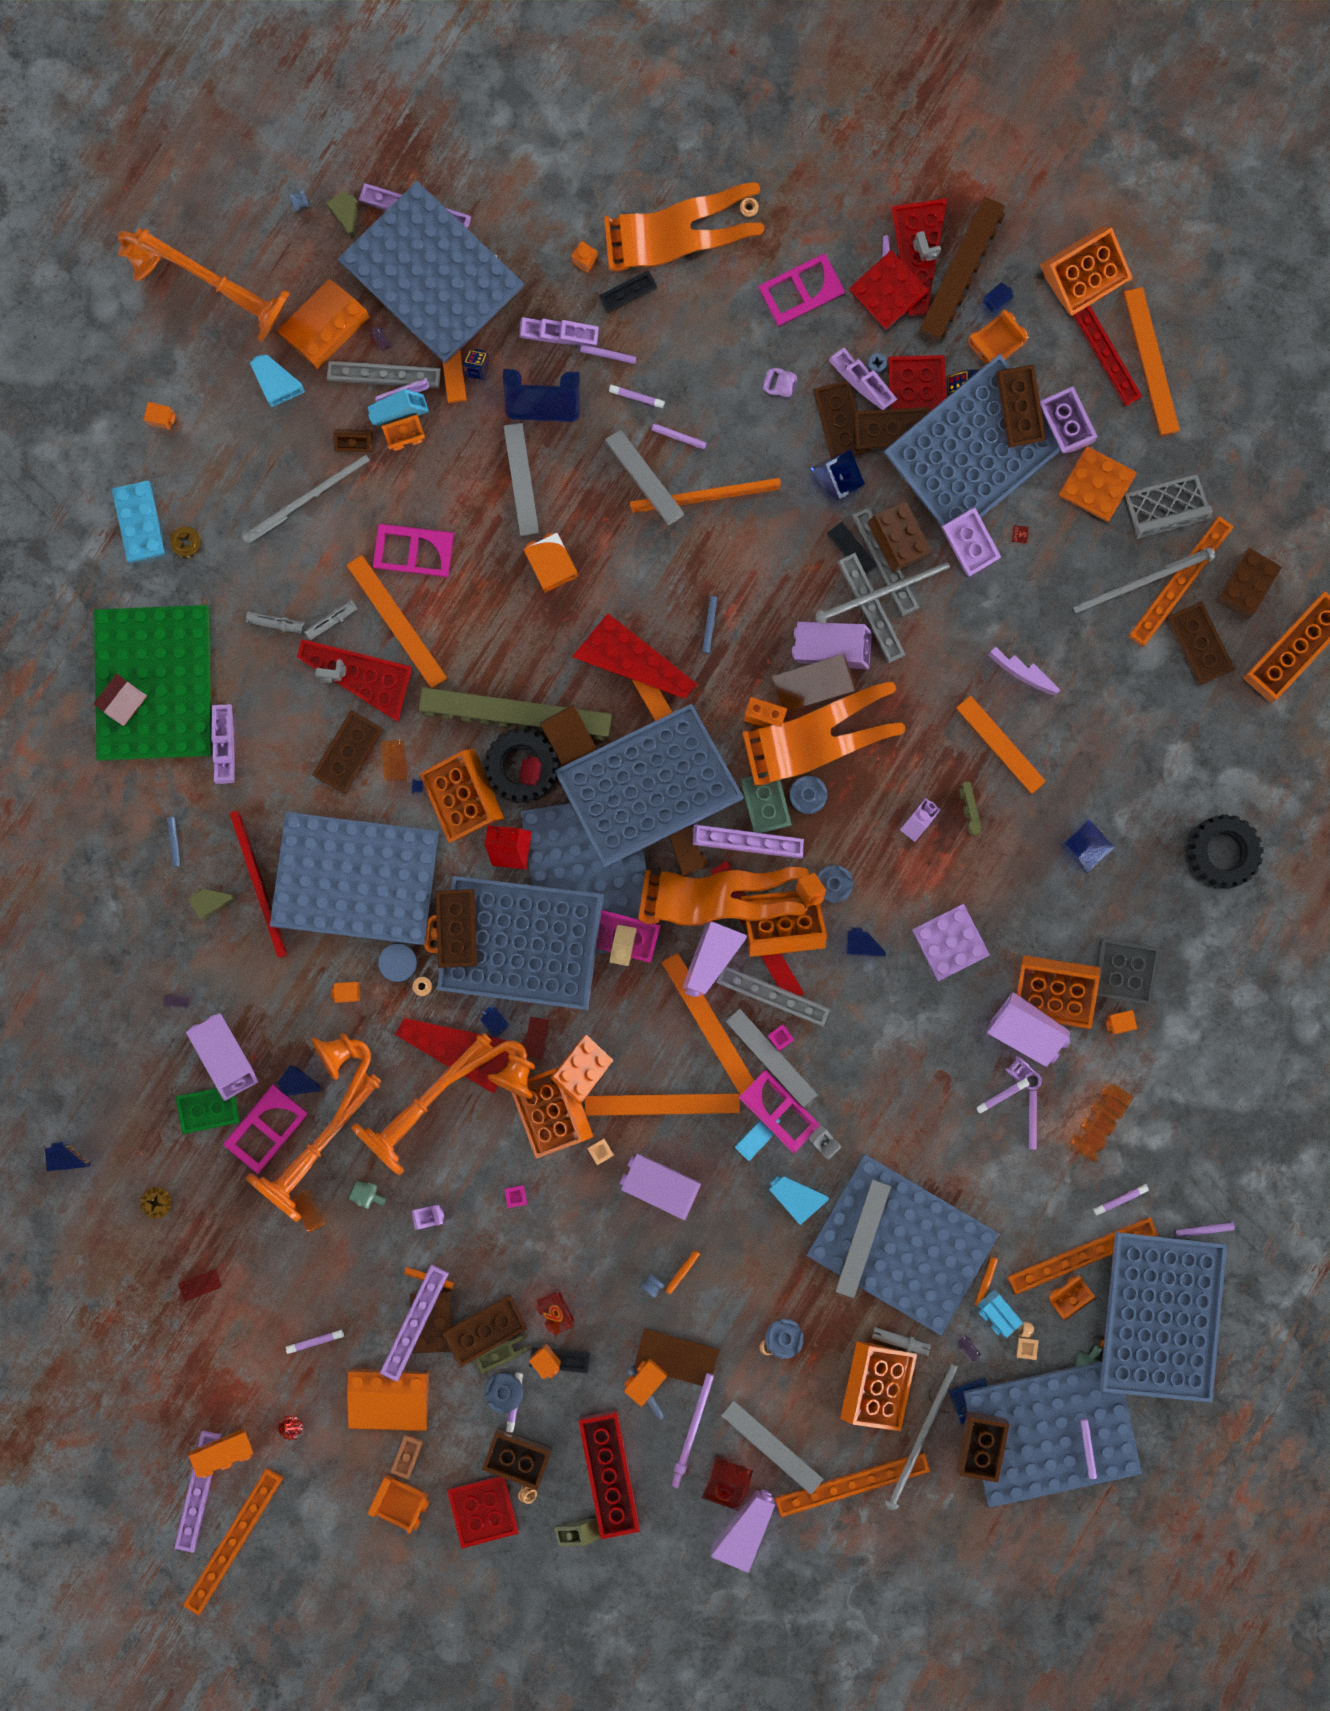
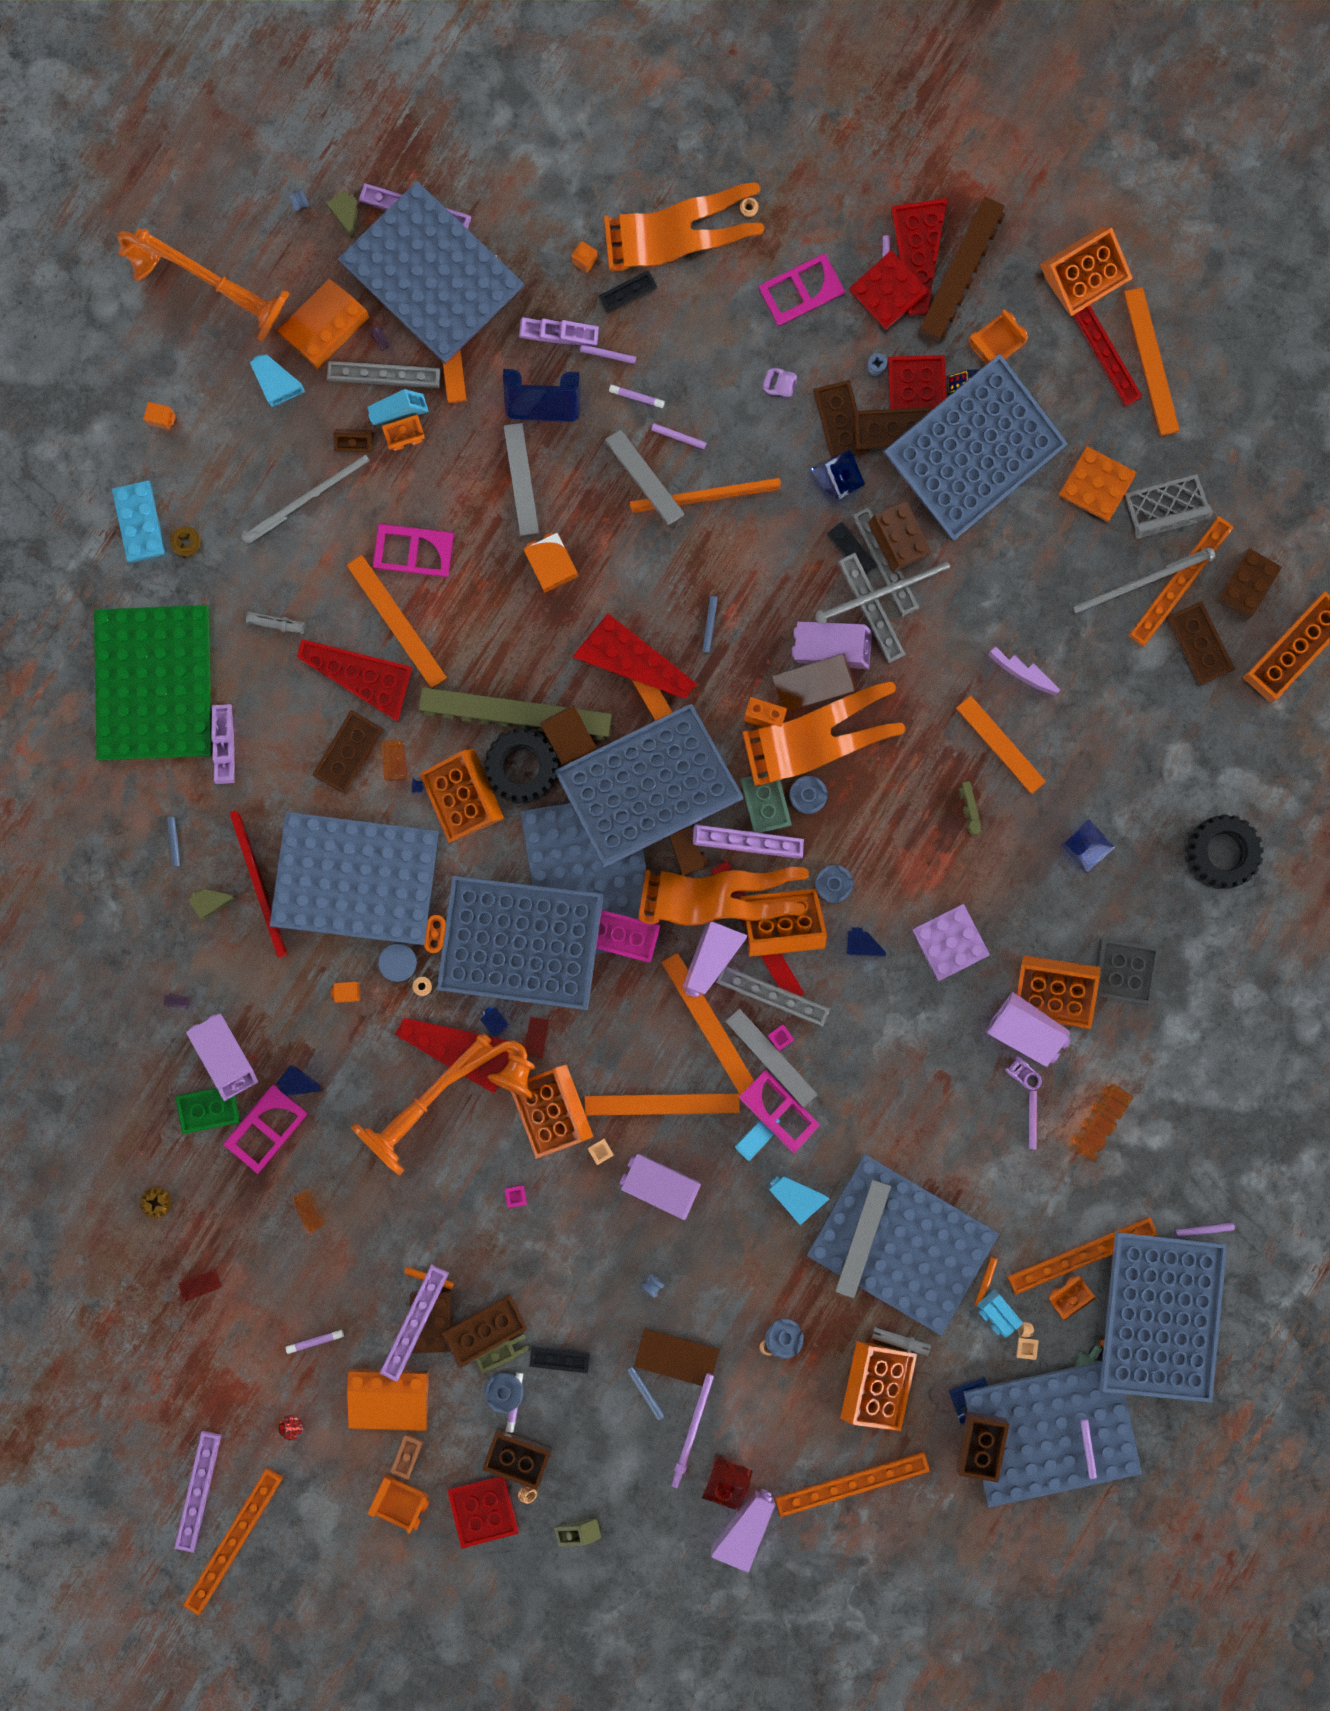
(64, 1157): clear blue slope -> none
(120, 700): slope -> none
(221, 1453): orange brick -> none
(328, 675): light grey bracket -> none
(330, 620): light grey pin -> none
(332, 1055): orange piece -> none
(364, 1194): sand green piece -> none
(416, 387): lavender axle -> none
(427, 1216): lavender bracket -> none
(456, 928): reddish brown tile -> none
(476, 364): clear blue slope -> none
(508, 846): red slope -> none
(530, 771): dark red brick -> none
(545, 1362): orange brick -> none
(555, 1311): clear red slope -> none
(582, 1069): orange plate -> none
(609, 1474): red brick -> none
(622, 945): tan slope -> none
(644, 1382): orange brick -> none
(682, 1271): orange piece -> none
(772, 1447): light grey tile -> none
(810, 890): orange brick -> none
(824, 1142): light grey bracket -> none
(865, 382): lavender slope -> none
(891, 1503): light grey bar -> none
(920, 244): light grey bracket -> none
(920, 819): lavender slope -> none
(969, 1348): clear purple pin -> none
(970, 541): lavender plate -> none
(998, 298): clear blue brick -> none
(1003, 1095): lavender bar -> none
(1020, 405): reddish brown tile -> none
(1020, 534): clear red sticker -> none
(1068, 420): lavender slope -> none
(1121, 1022): orange brick -> none
(1121, 1199): lavender bar -> none

